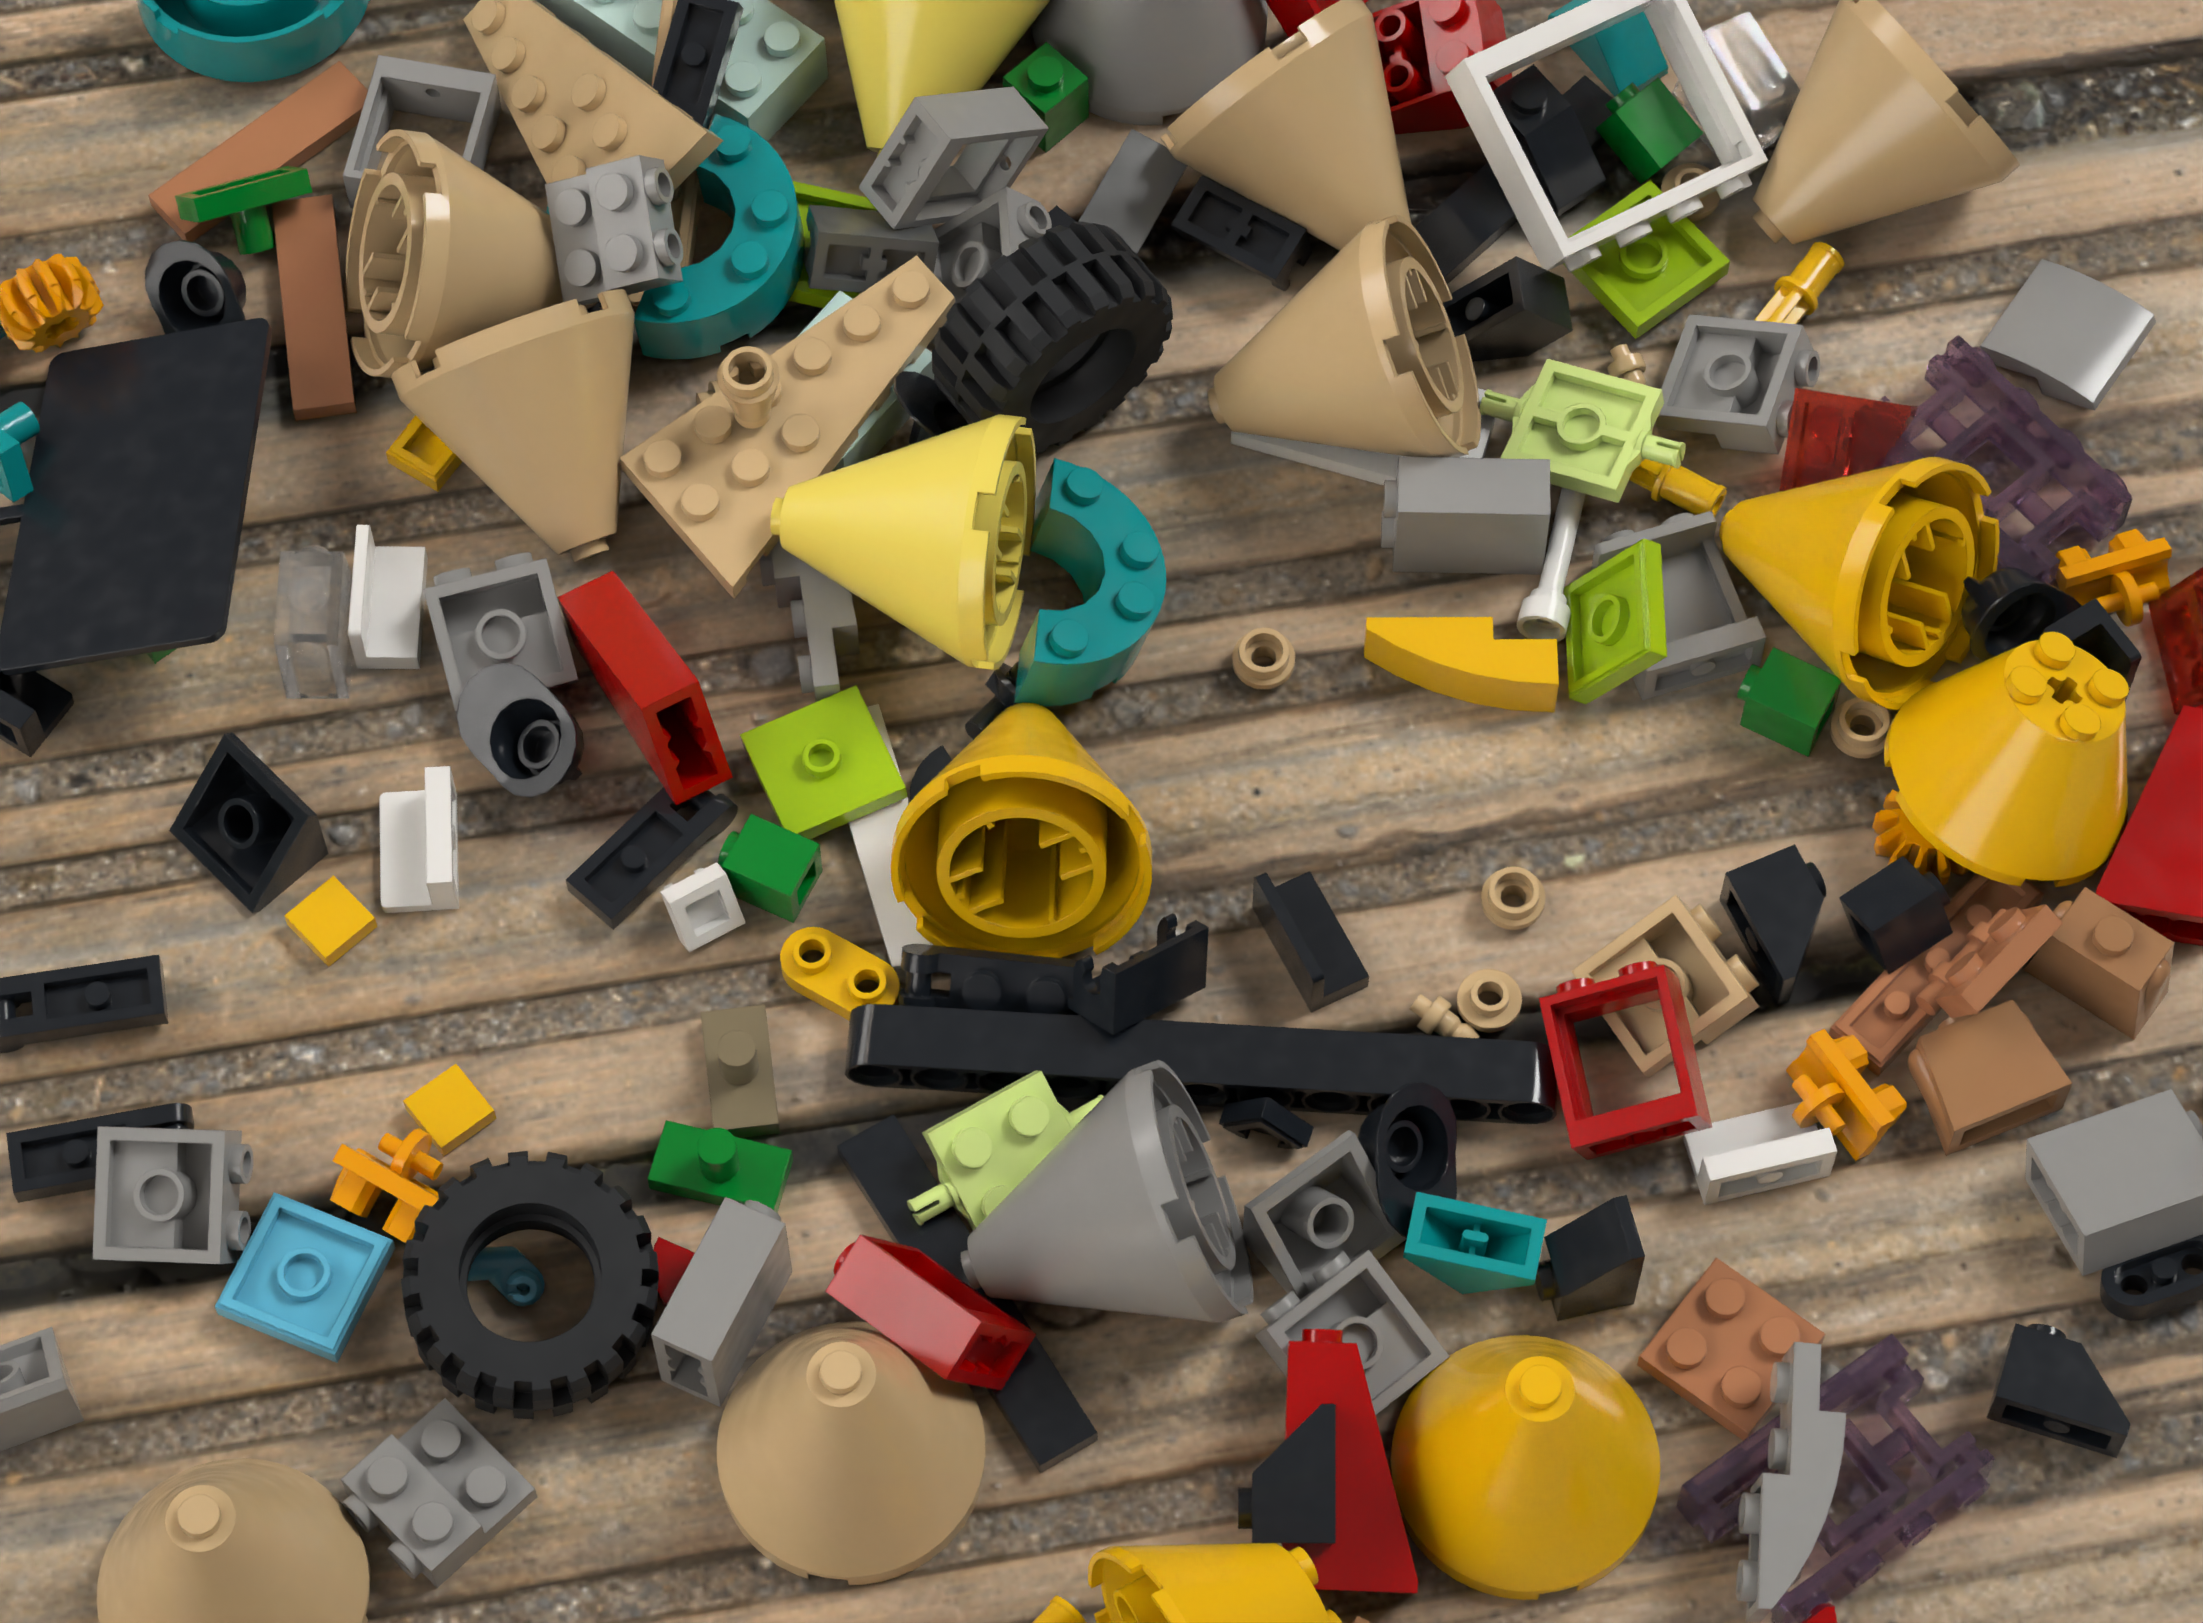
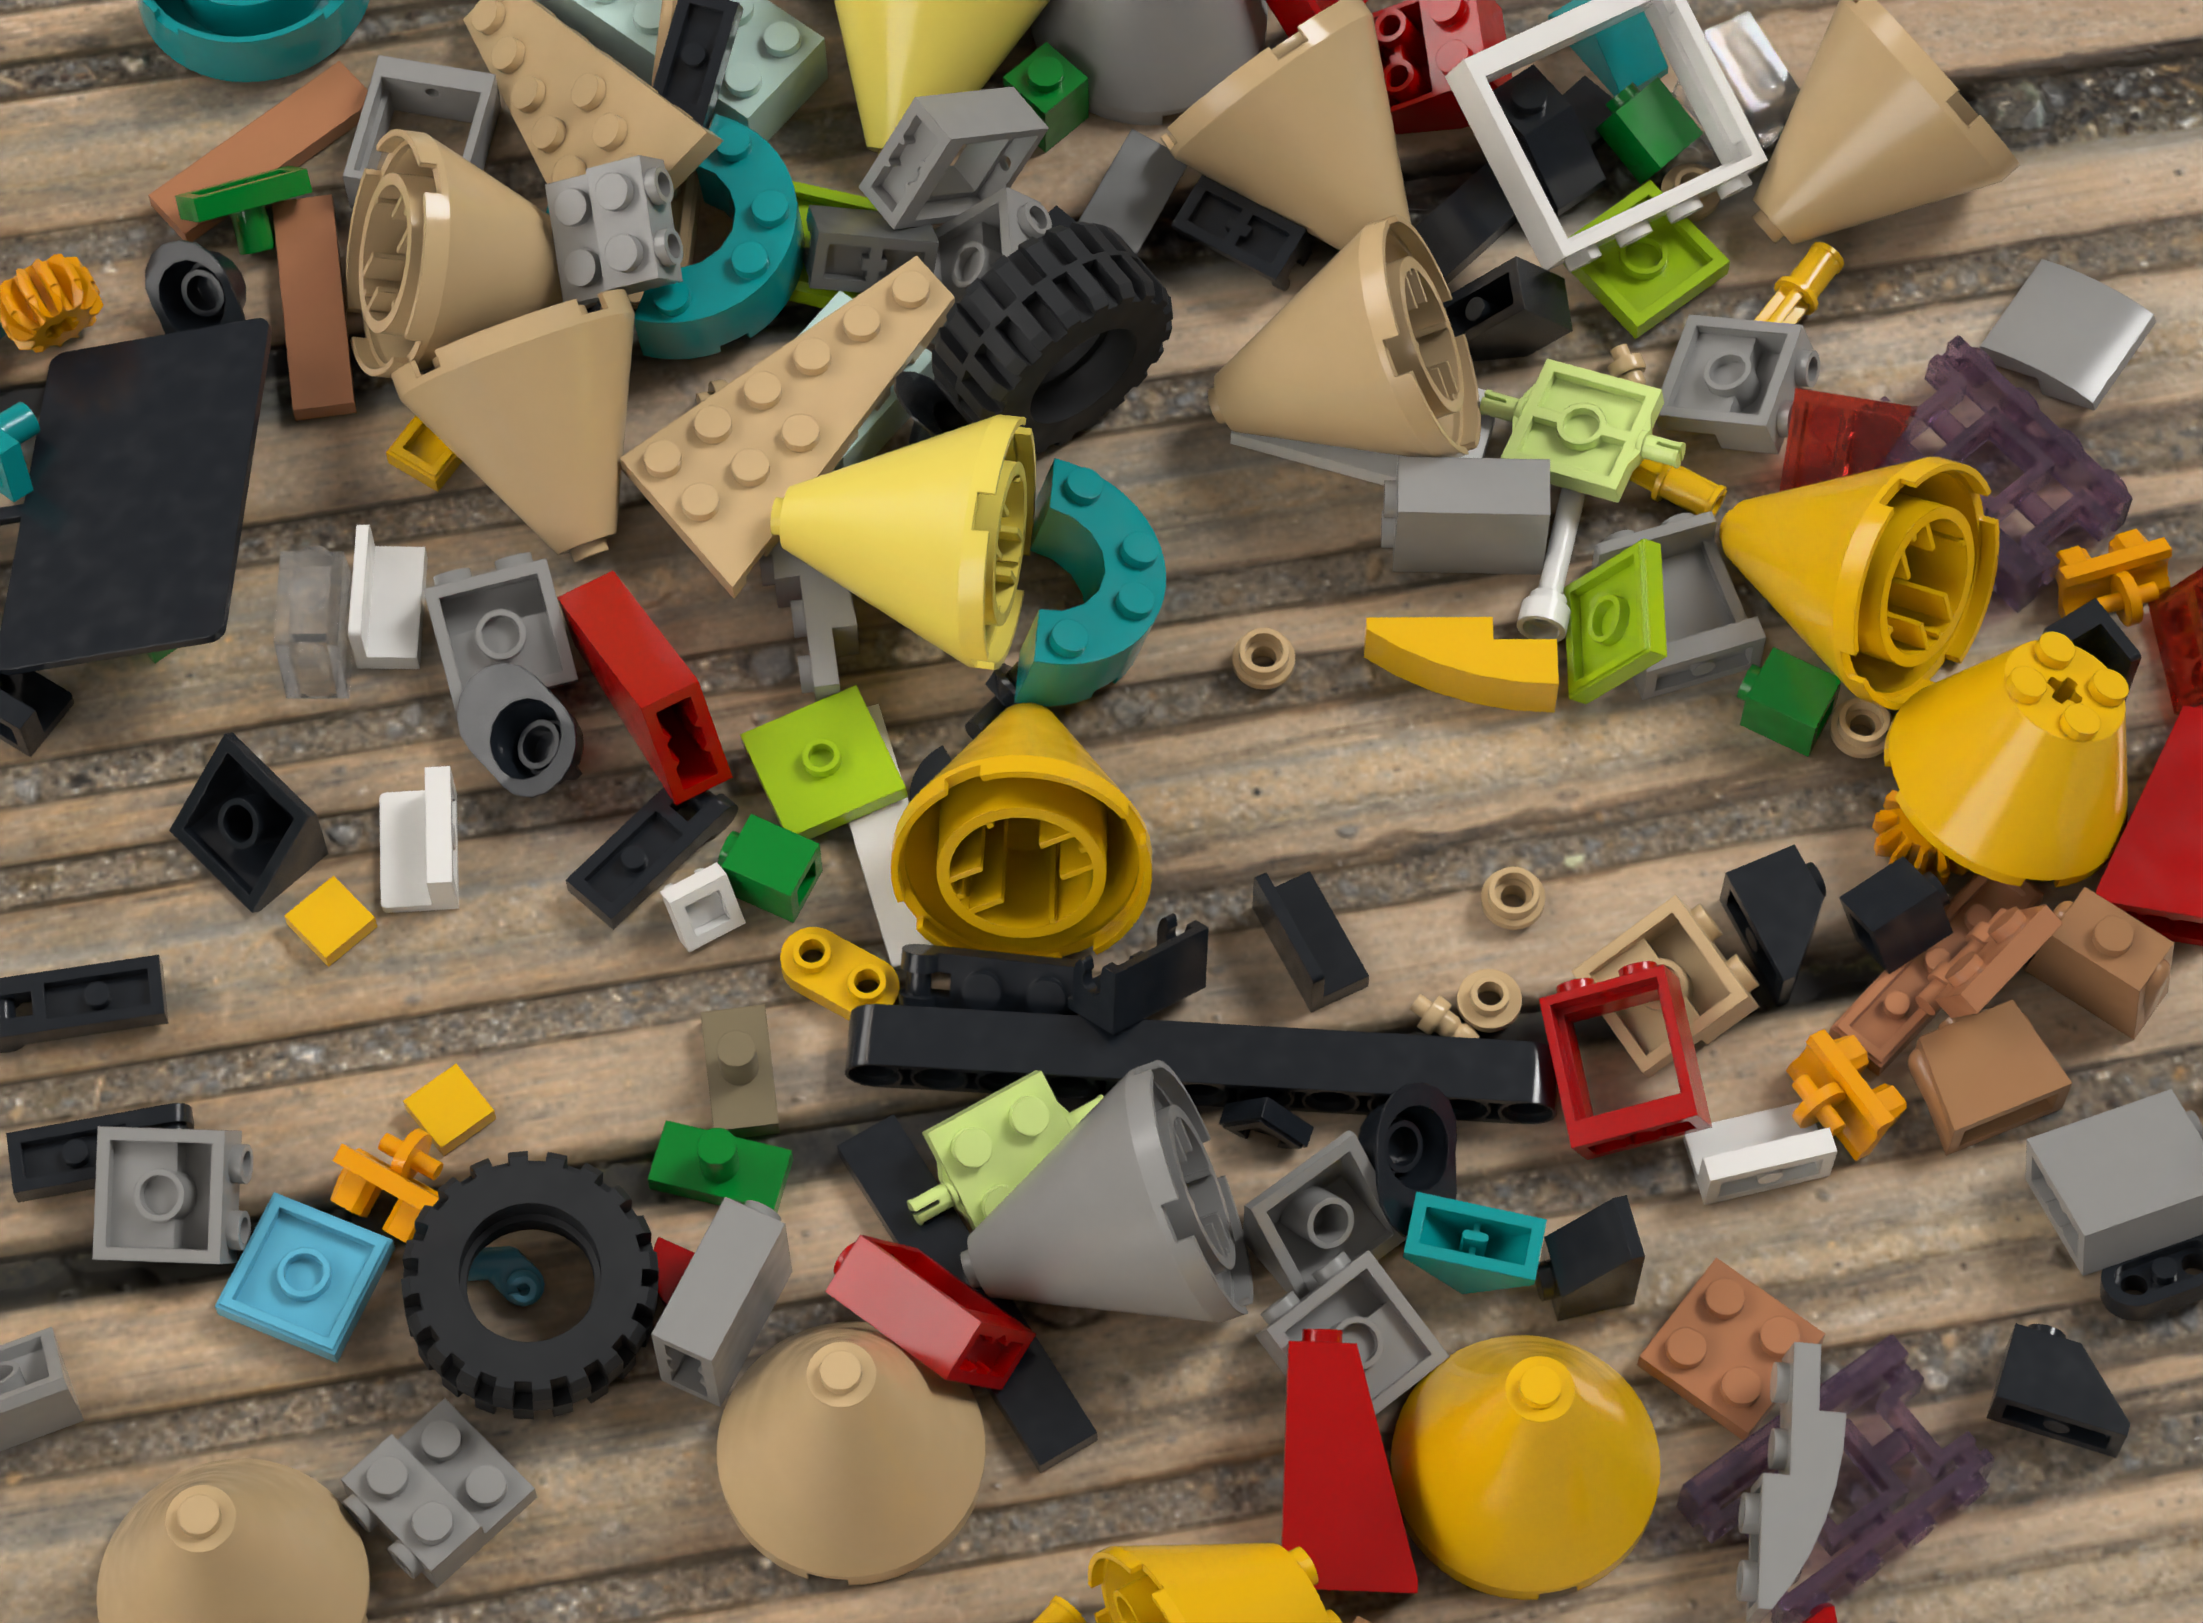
(749, 384): tan cone -> none
(1295, 1487): black slope -> none
(2010, 610): black piece -> none

